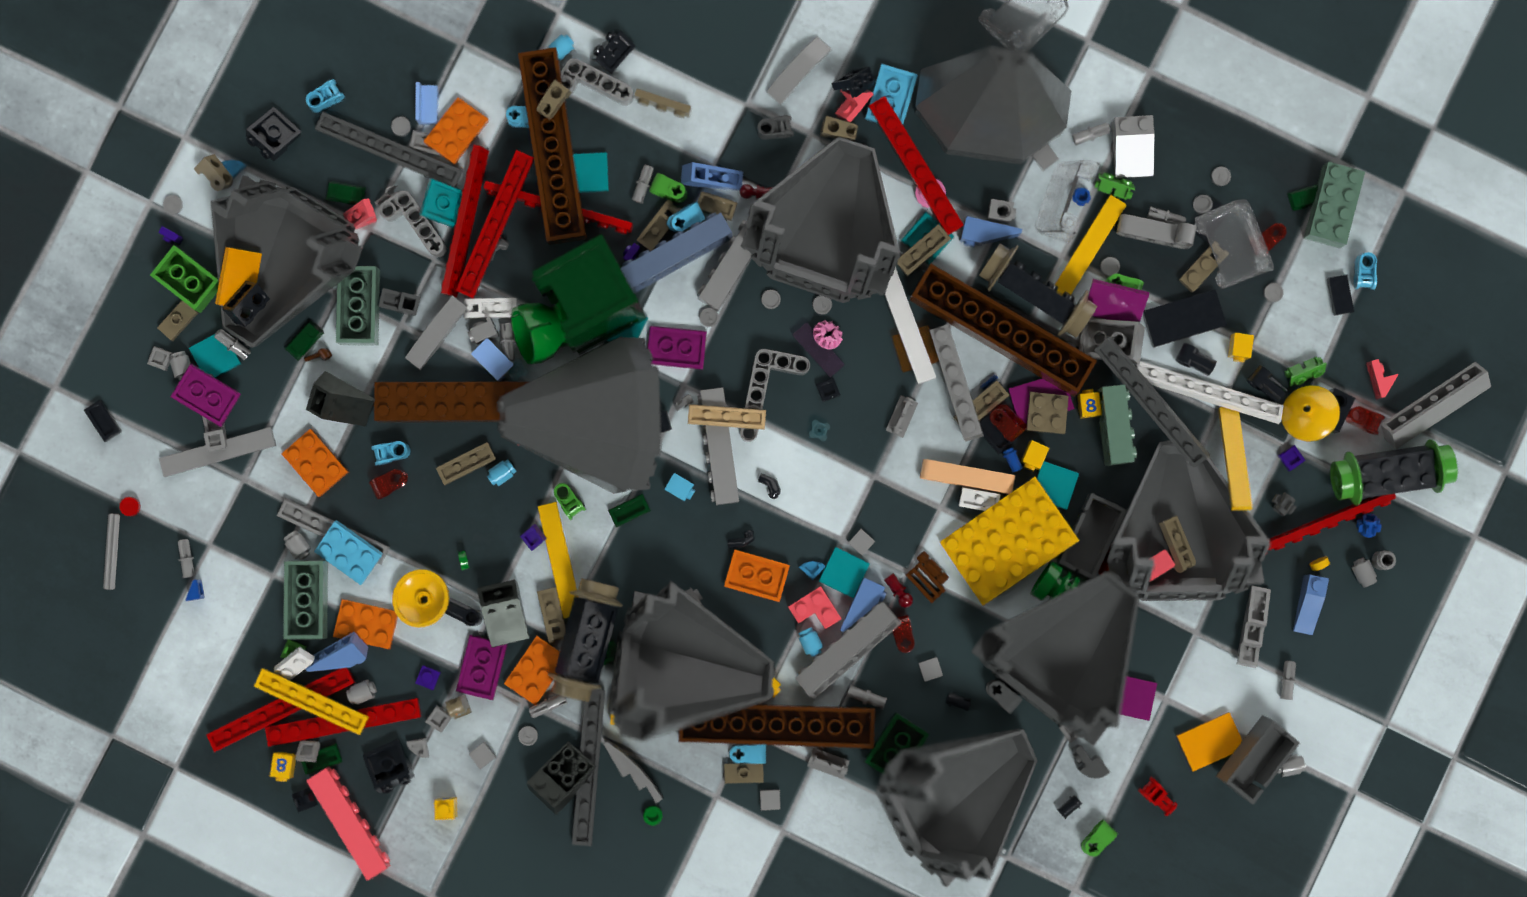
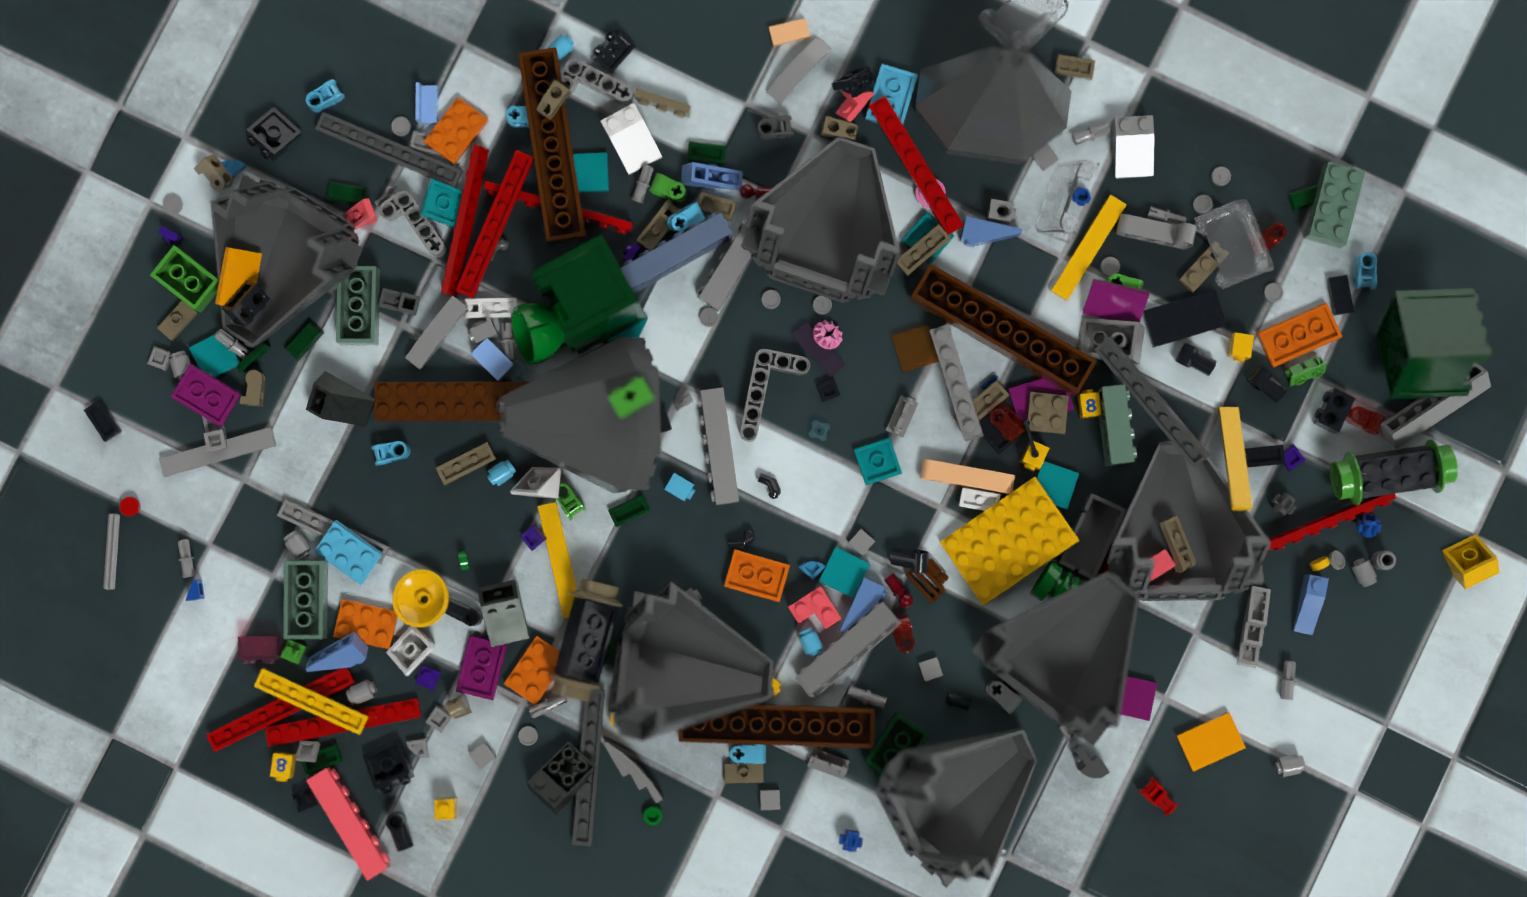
(253, 357): none -> dark green tile
(255, 389): none -> dark tan leg
(259, 648): none -> clear pink brick
(294, 663): white plate -> none
(315, 462): orange plate -> none
(324, 353): reddish brown hand -> none
(385, 484): clear red piece -> none
(400, 833): none -> black piece
(410, 649): none -> white slope
(539, 483): none -> white slope
(552, 613): dark tan plate -> none
(626, 407): none -> bright green brick
(631, 138): none -> white slope
(677, 347): magenta tile -> none
(706, 153): none -> dark green tile
(726, 417): tan tile -> none
(789, 32): none -> light nougat tile
(850, 840): none -> blue gear
(877, 461): none -> teal tile
(908, 330): white tile -> none
(915, 560): none -> black piece
(1012, 459): blue pin -> none
(1034, 453): none -> black hinge
(1037, 292): brick -> none
(1070, 806): black pin -> none
(1074, 67): none -> dark tan plate
(1100, 837): bright green piece -> none
(1122, 186): bright green hinge -> none
(1211, 393): white tile -> none
(1258, 759): dark grey piece -> none
(1265, 456): none -> black tile
(1299, 335): none -> orange tile
(1315, 423): yellow dish -> none
(1337, 560): none -> light grey piece
(1380, 384): coral slope -> none
(1431, 342): none -> dark green container
(1471, 561): none -> yellow slope

